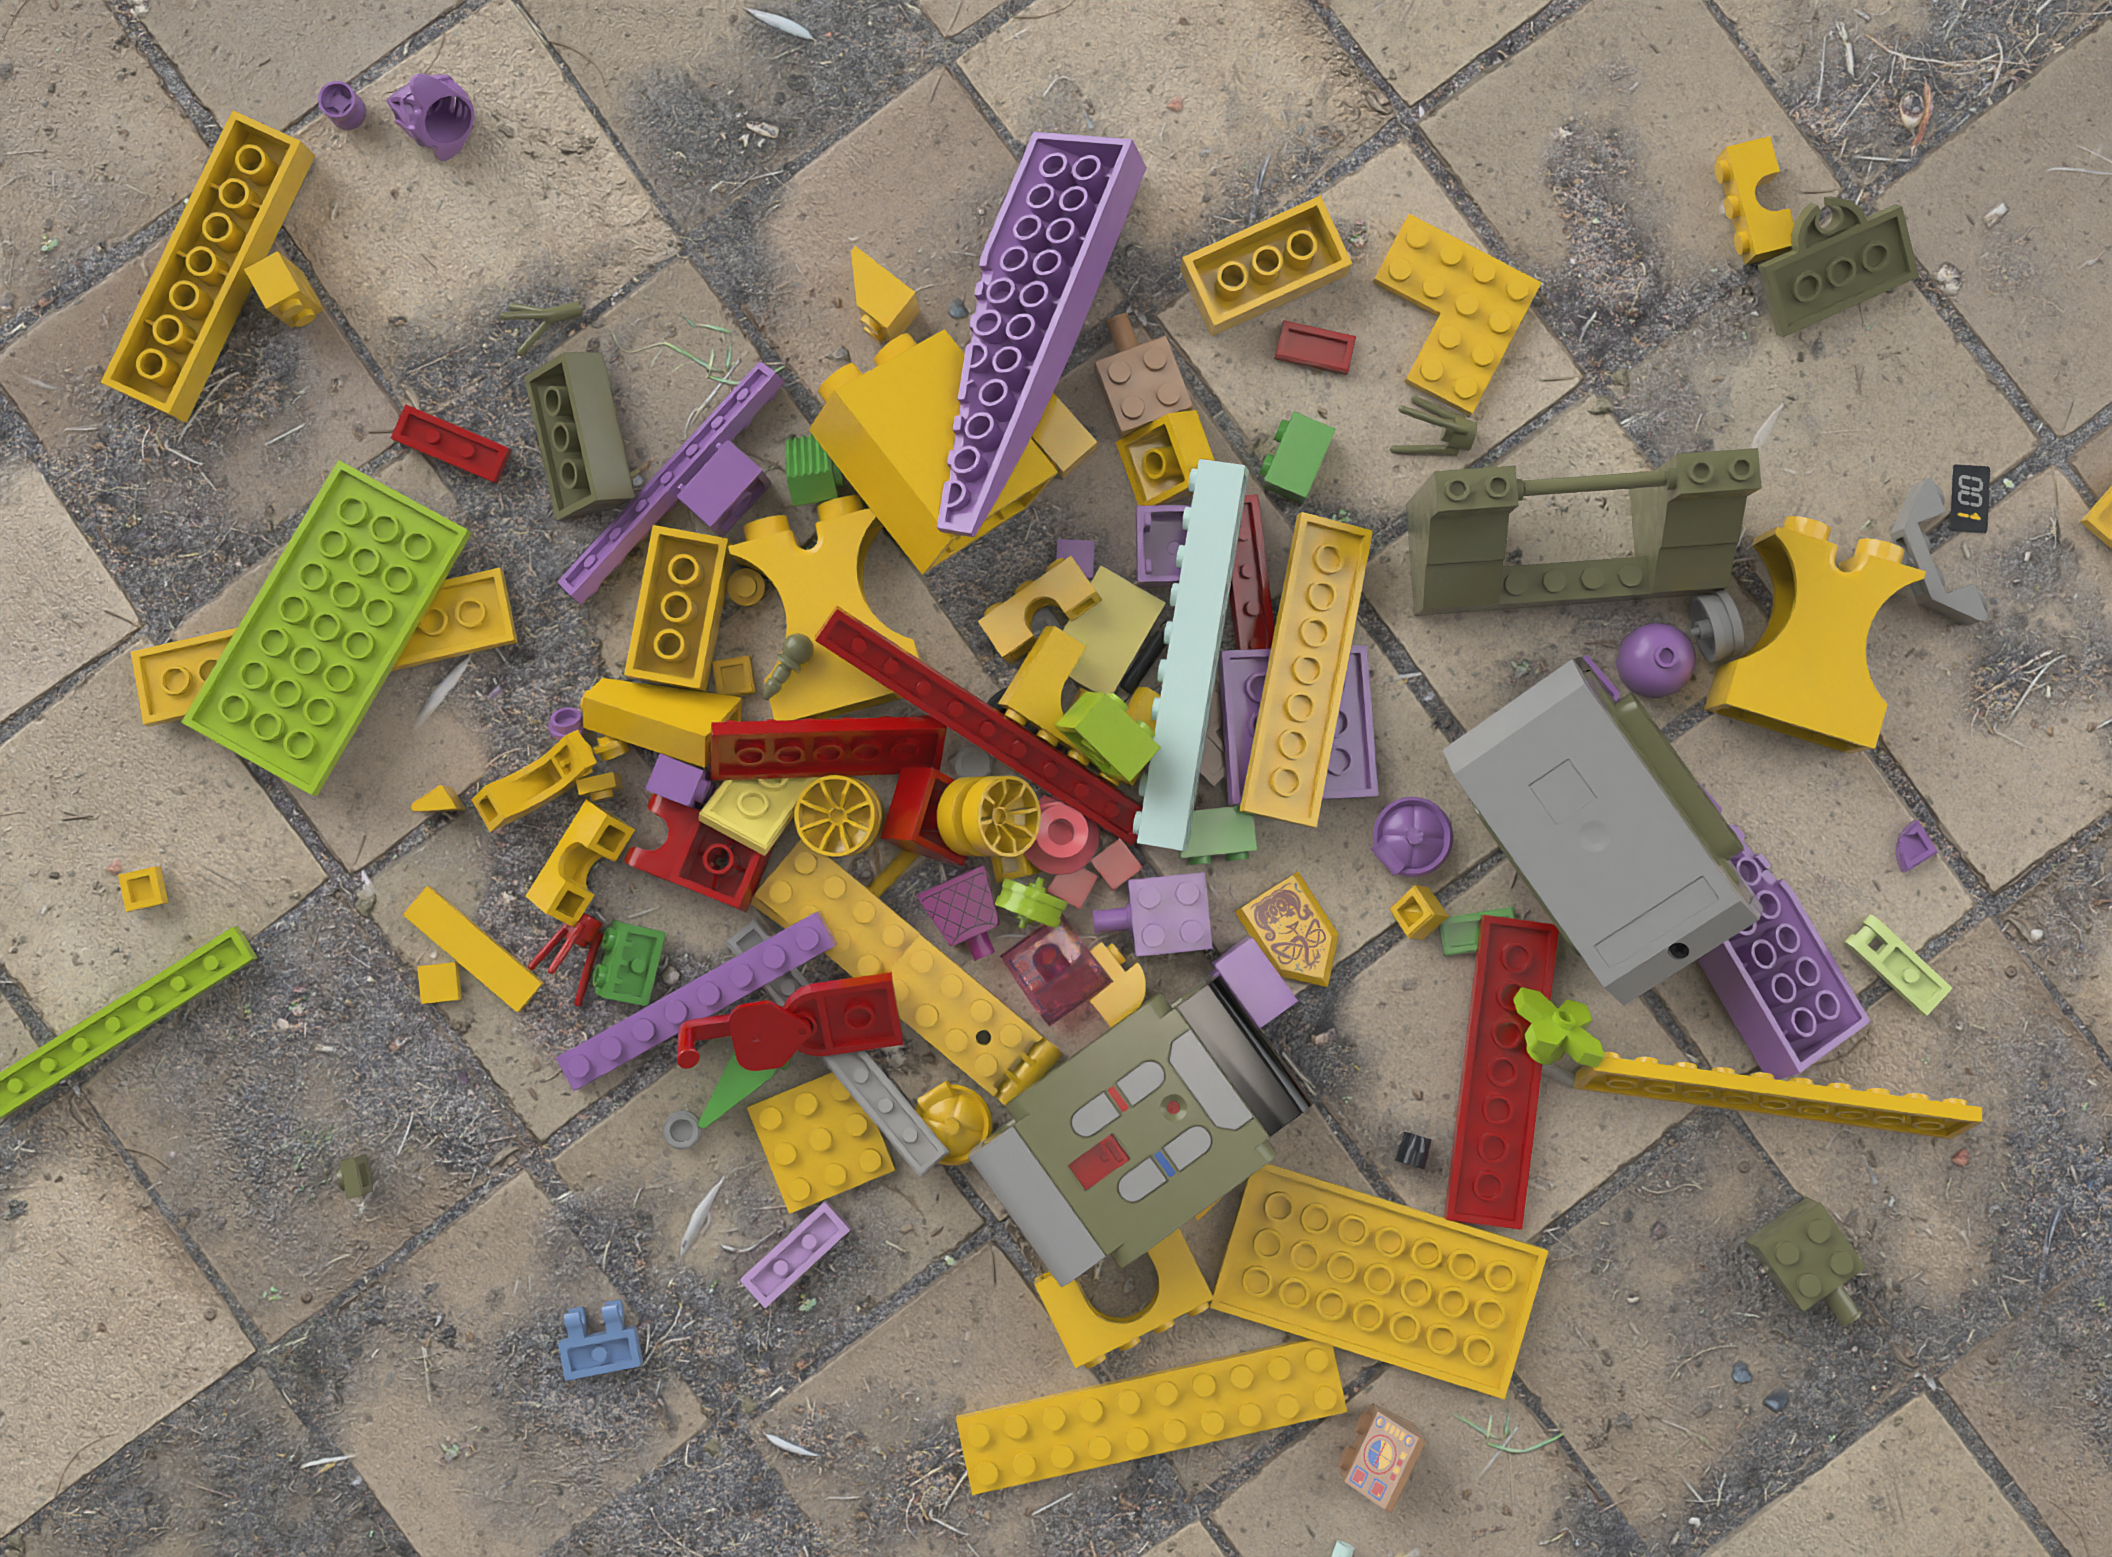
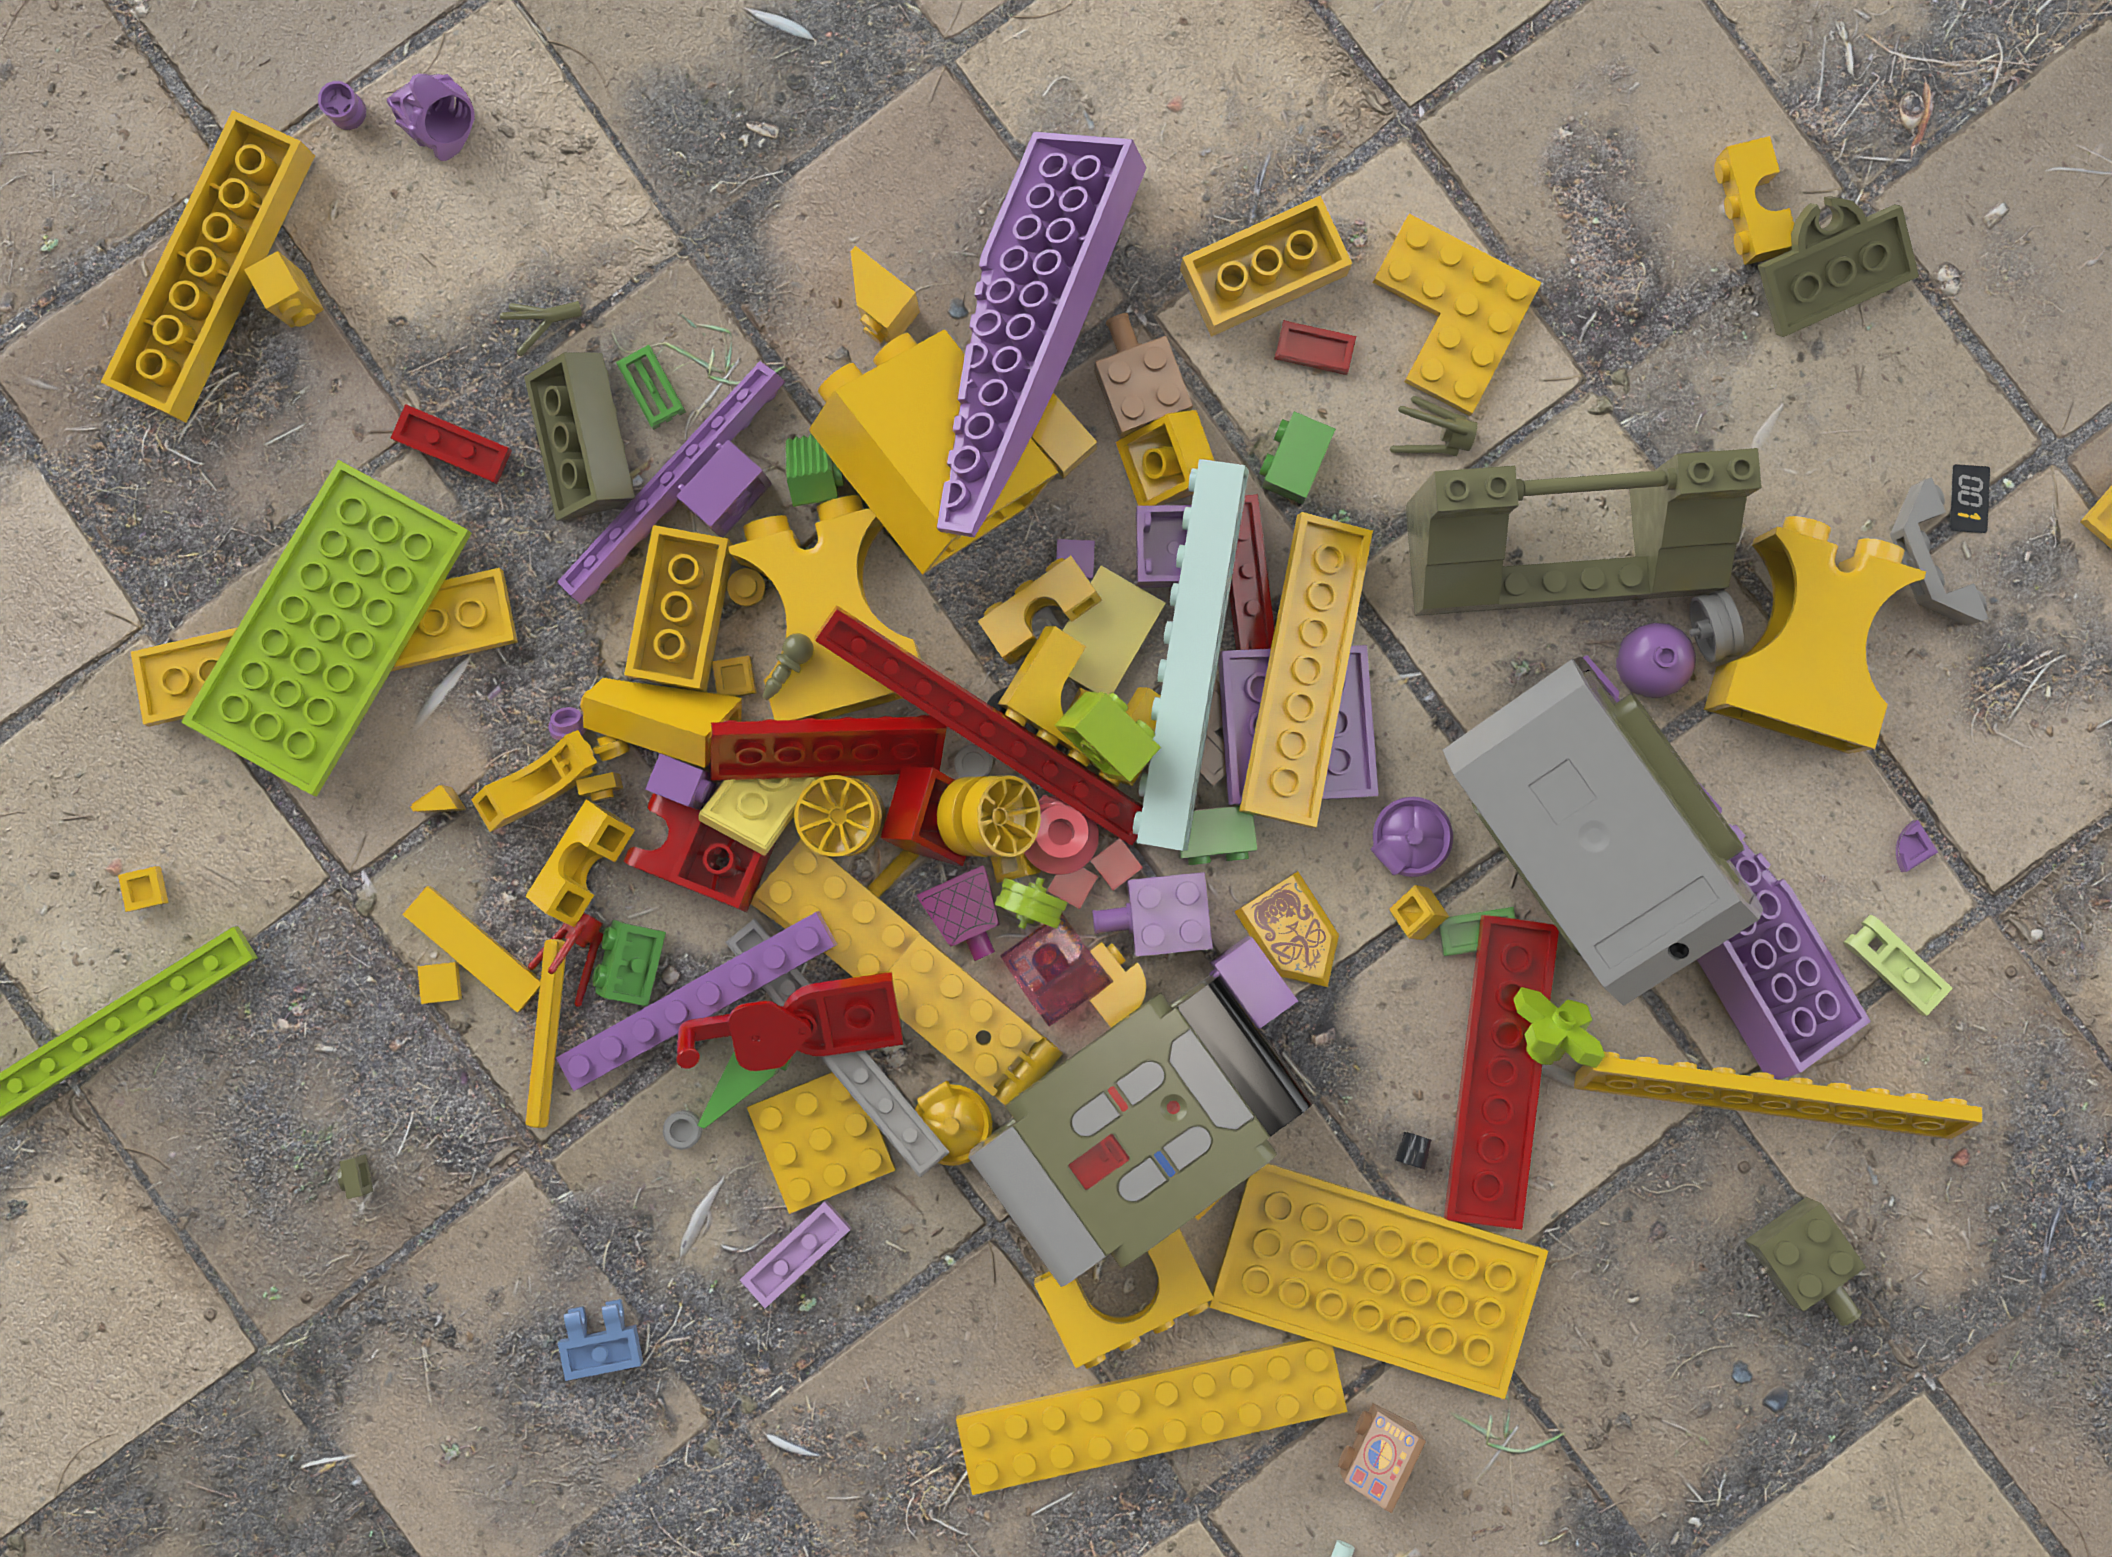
(545, 1038): none -> yellow axle
(666, 414): none -> bright green tile
(1143, 663): black piece -> none

